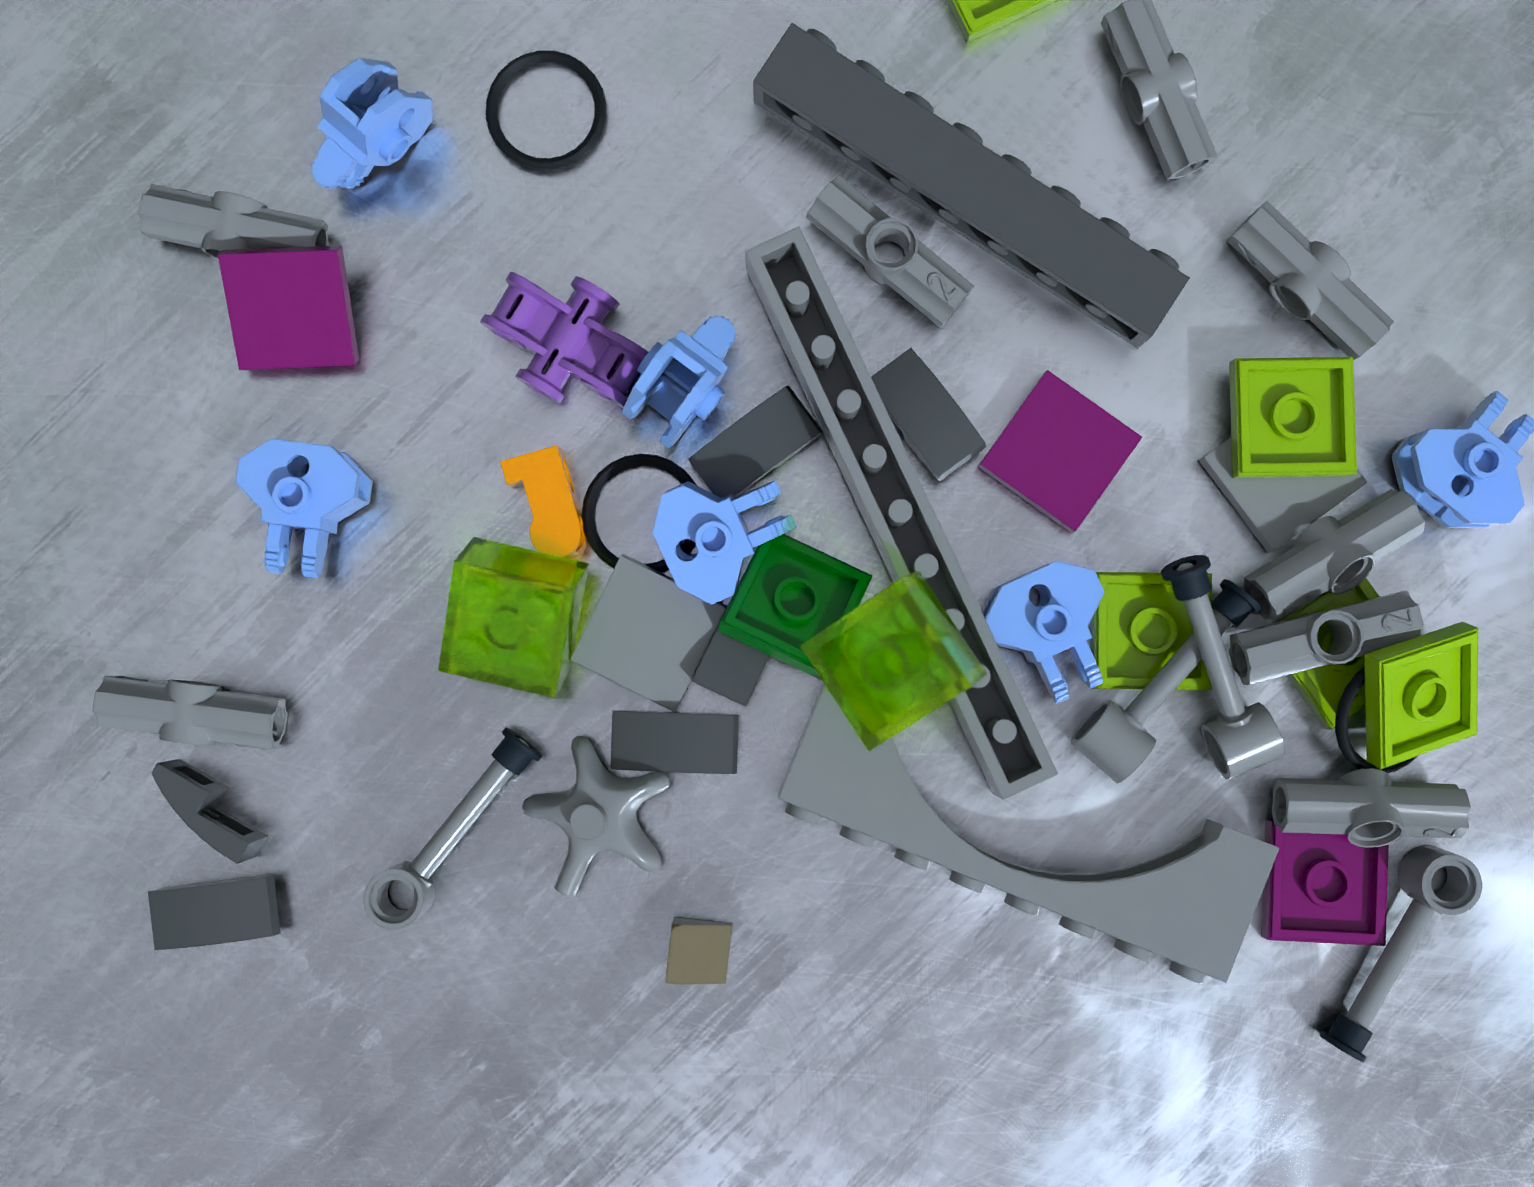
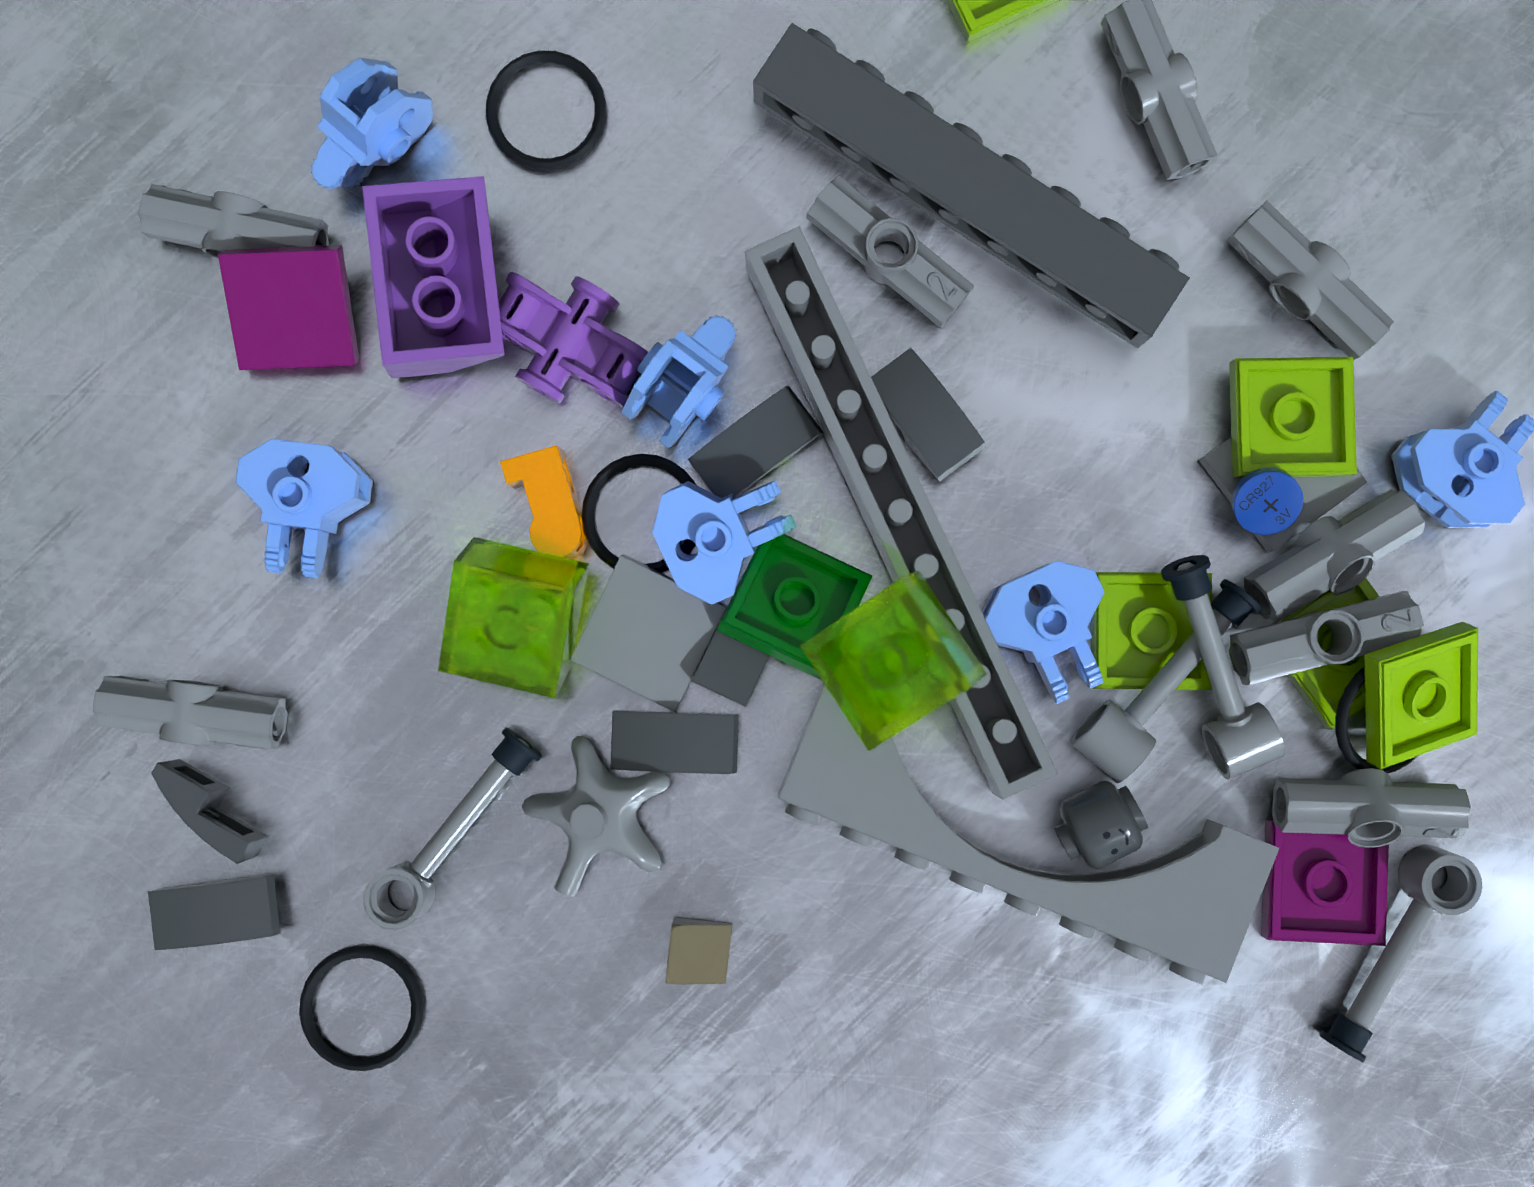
(311, 1032): none -> black tyre
(433, 275): none -> medium lavender slope
(1060, 451): magenta tile -> none
(1101, 824): none -> dark grey head
(1267, 501): none -> blue piece

